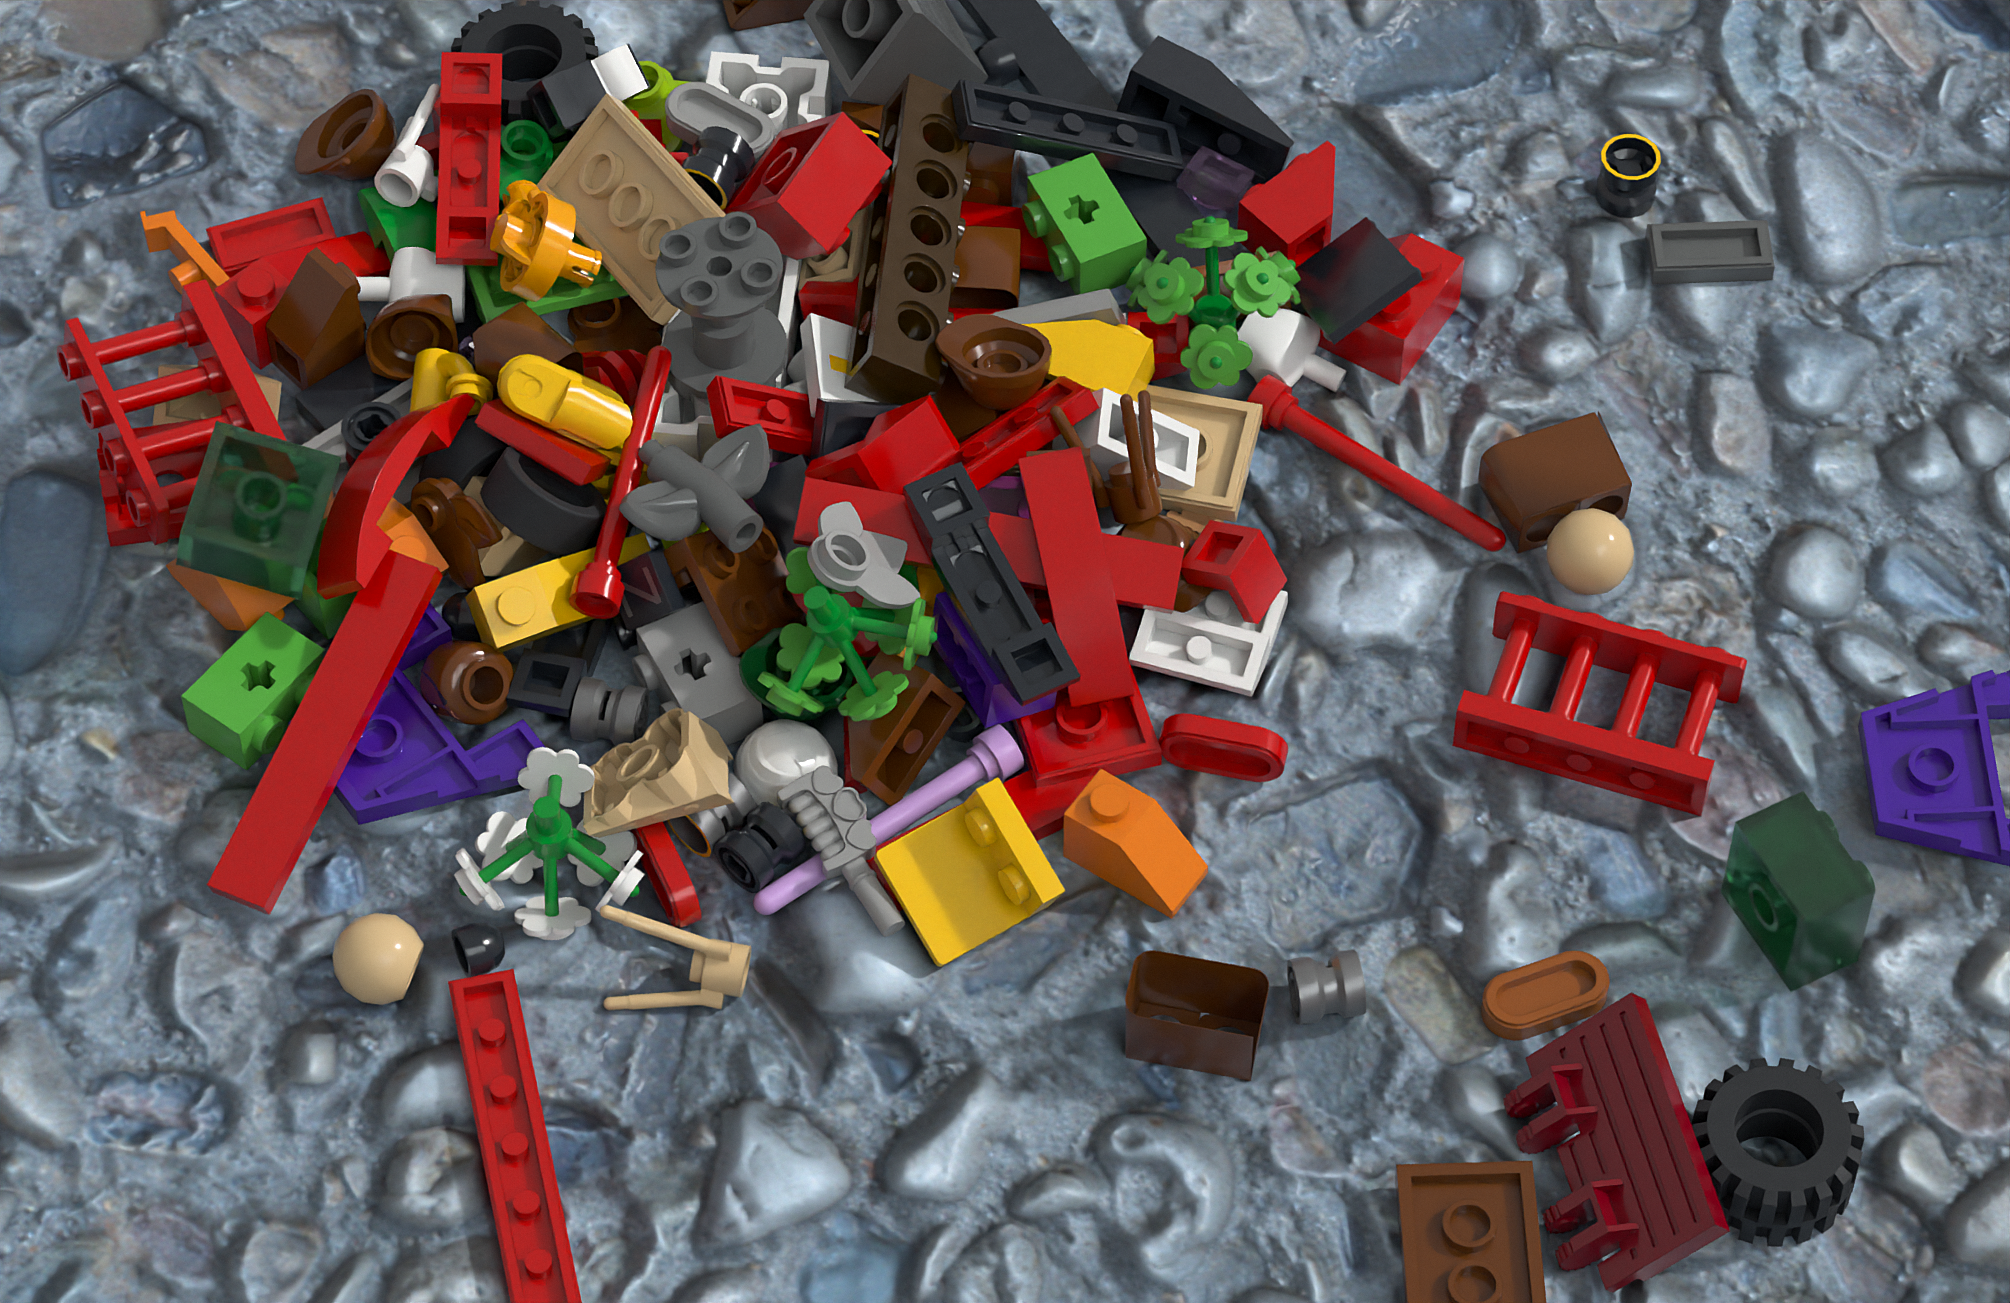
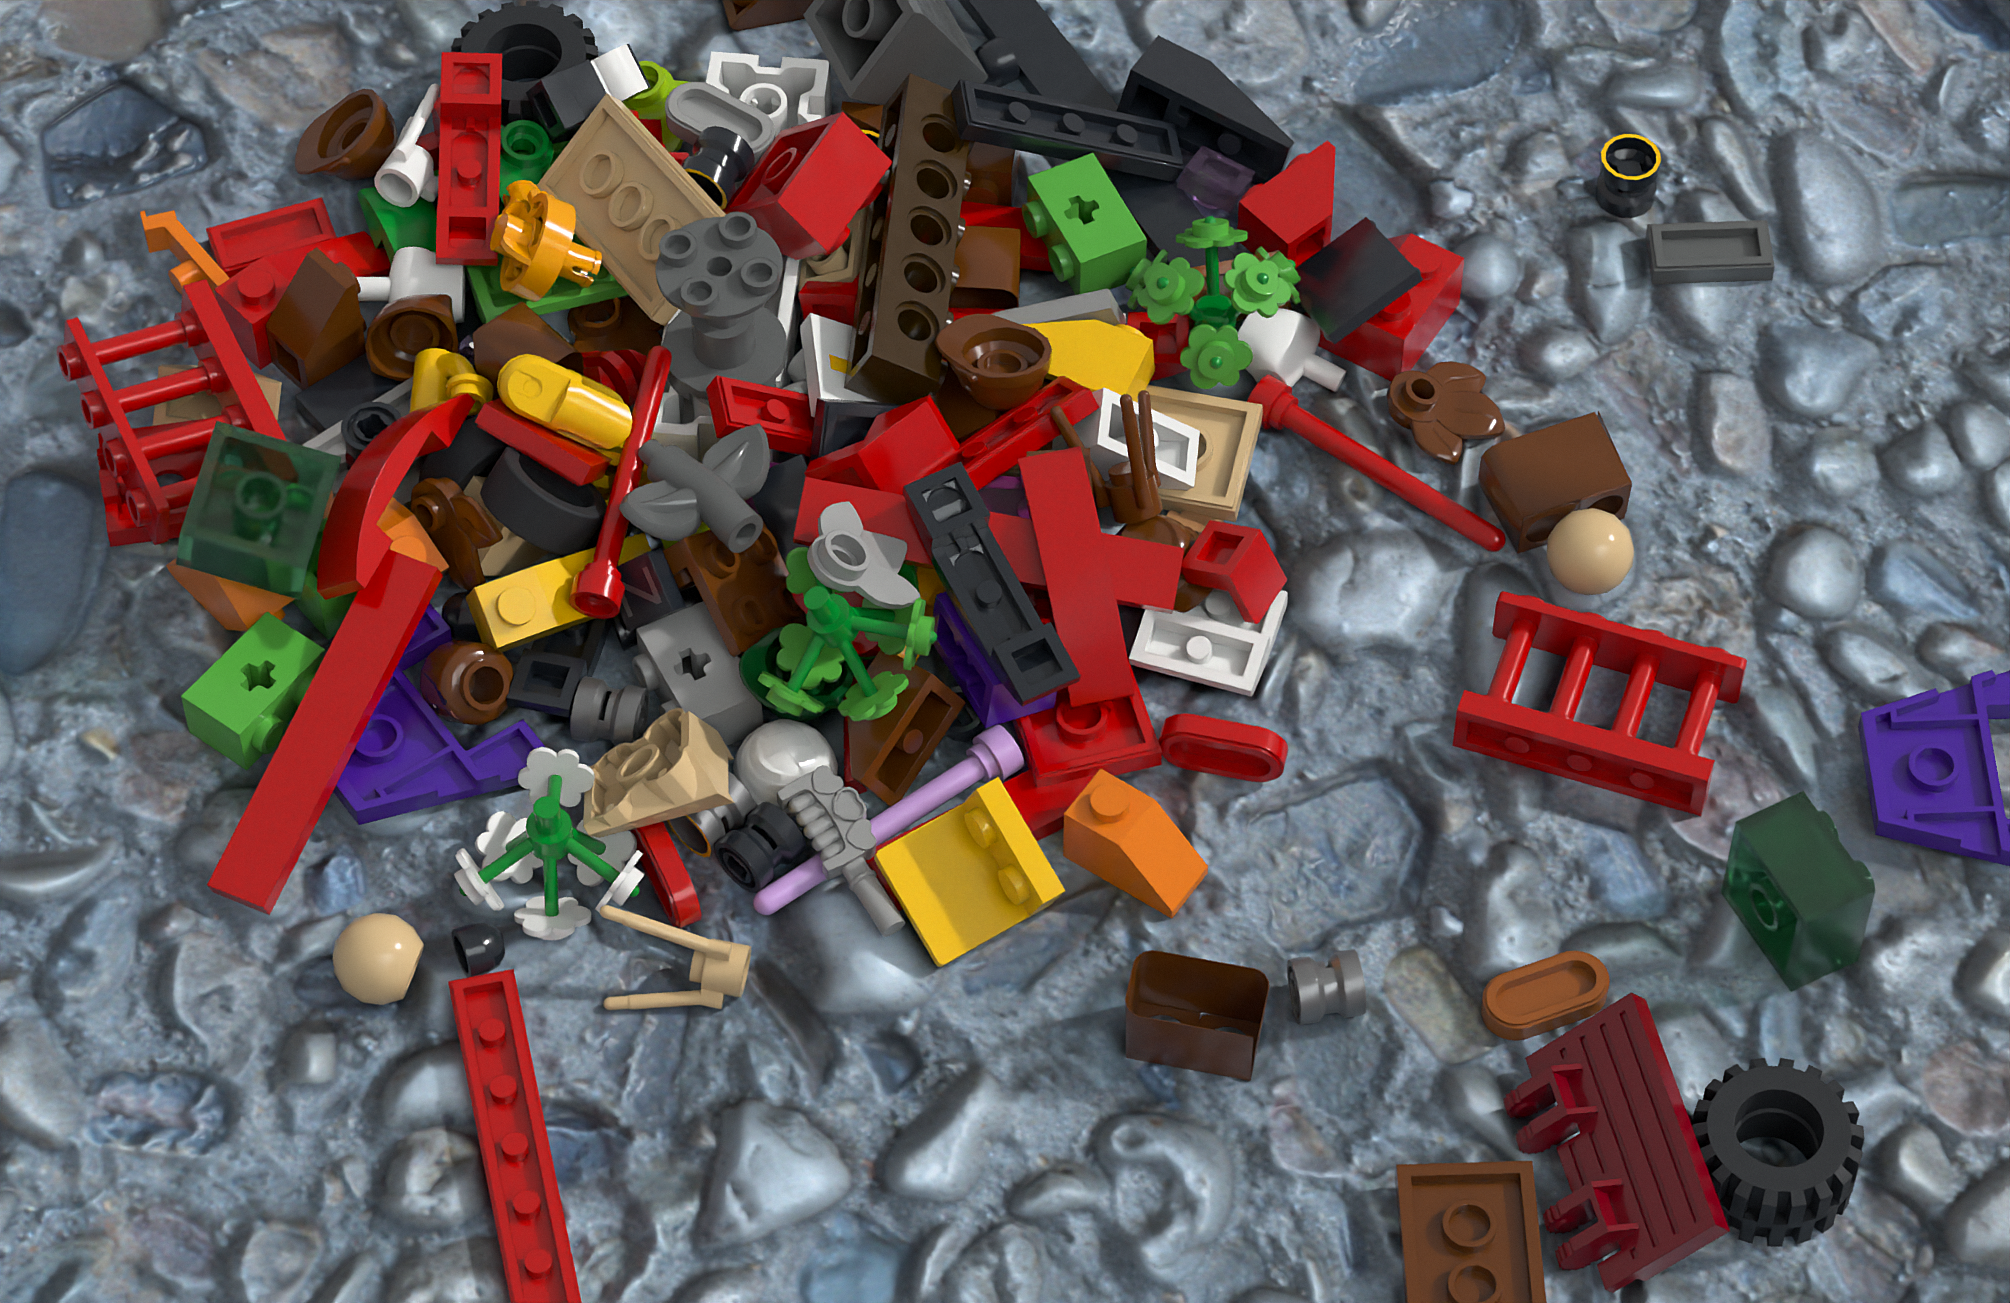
(1444, 408): none -> reddish brown plate

